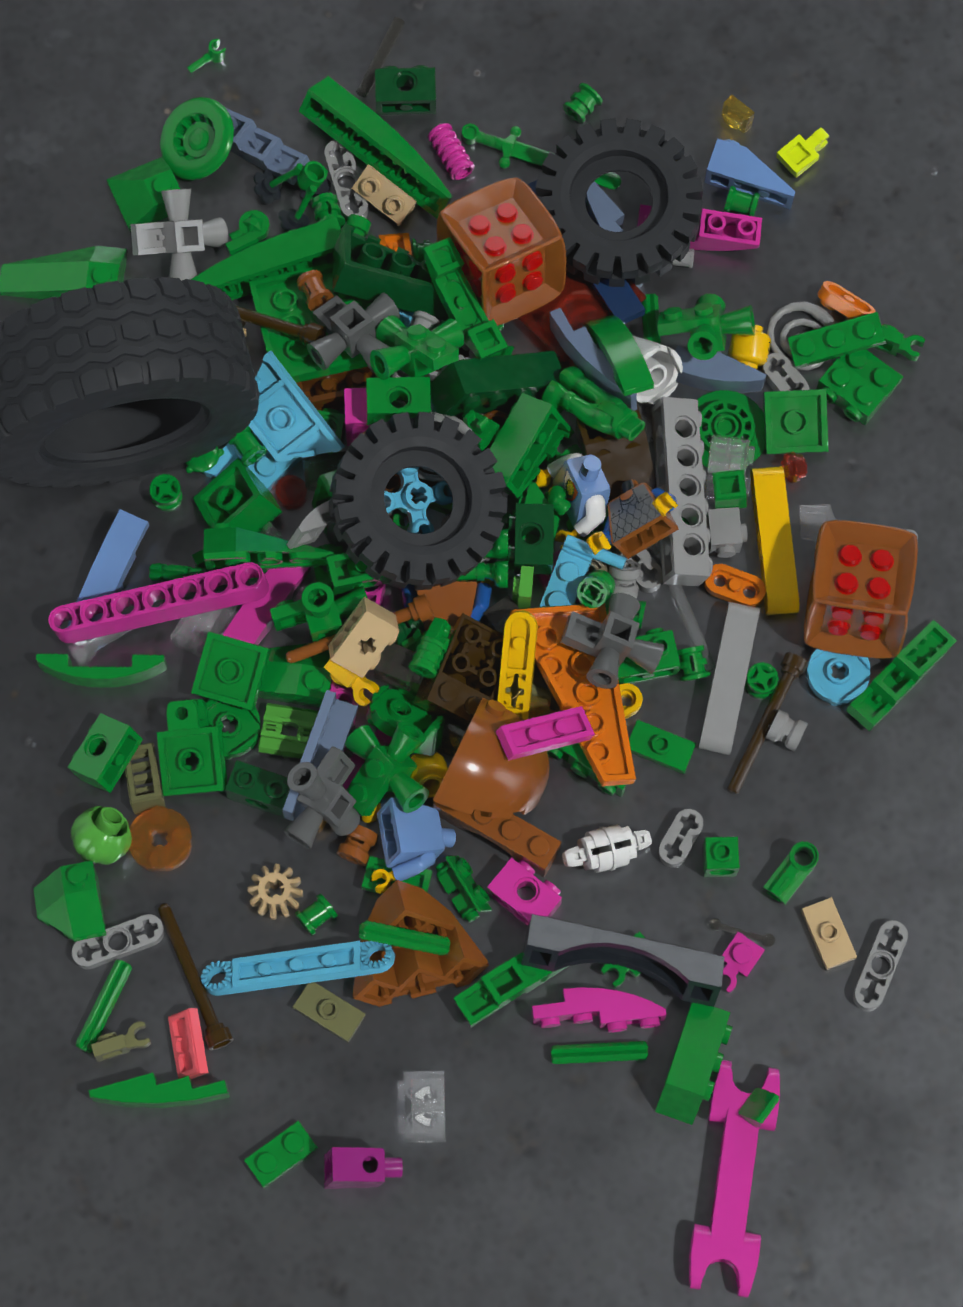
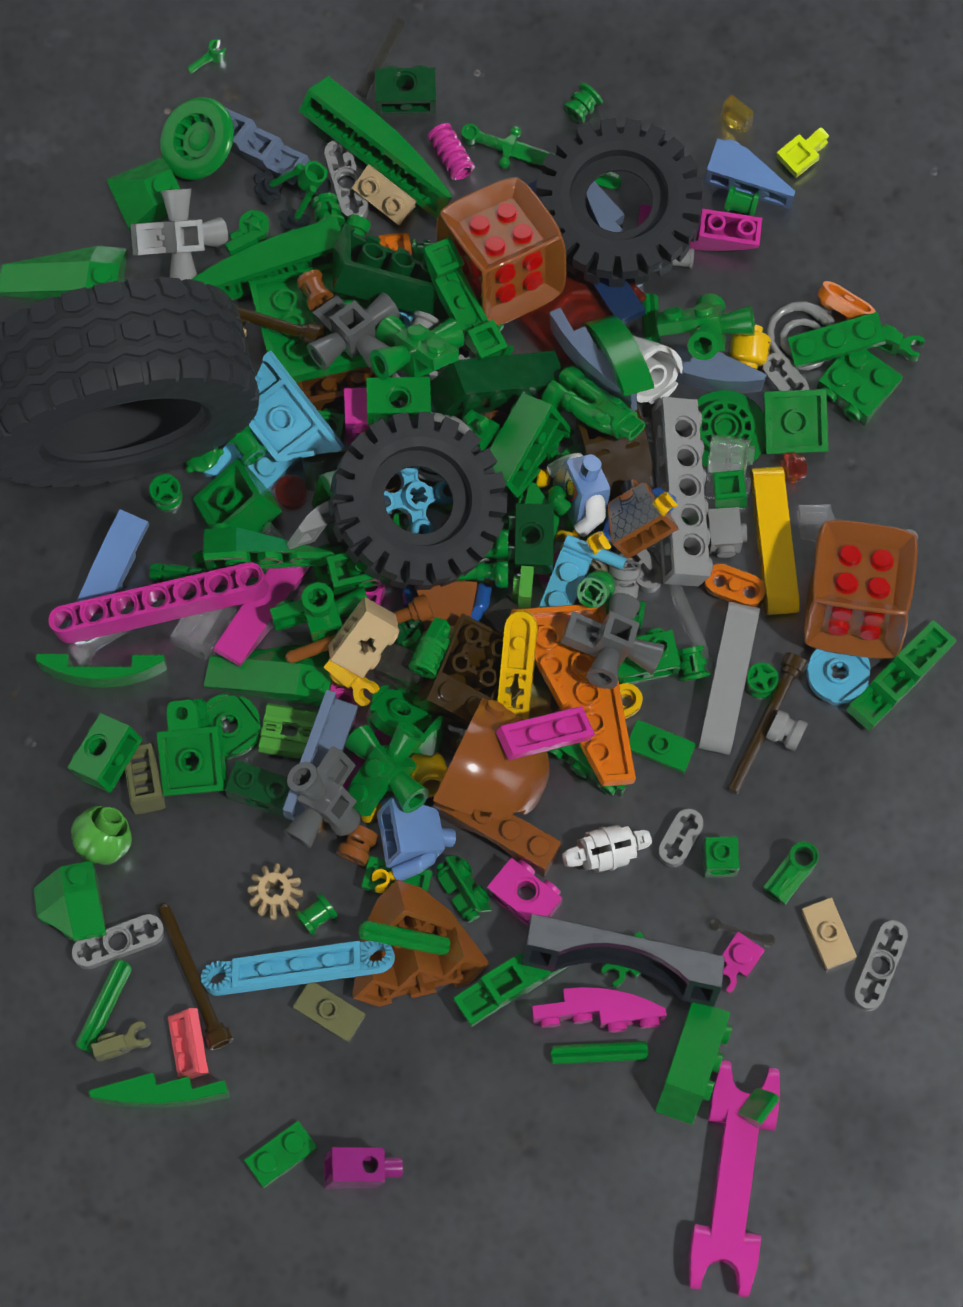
(158, 821): clear orange plate -> none
(231, 671): green plate -> none
(423, 1106): clear brick -> none

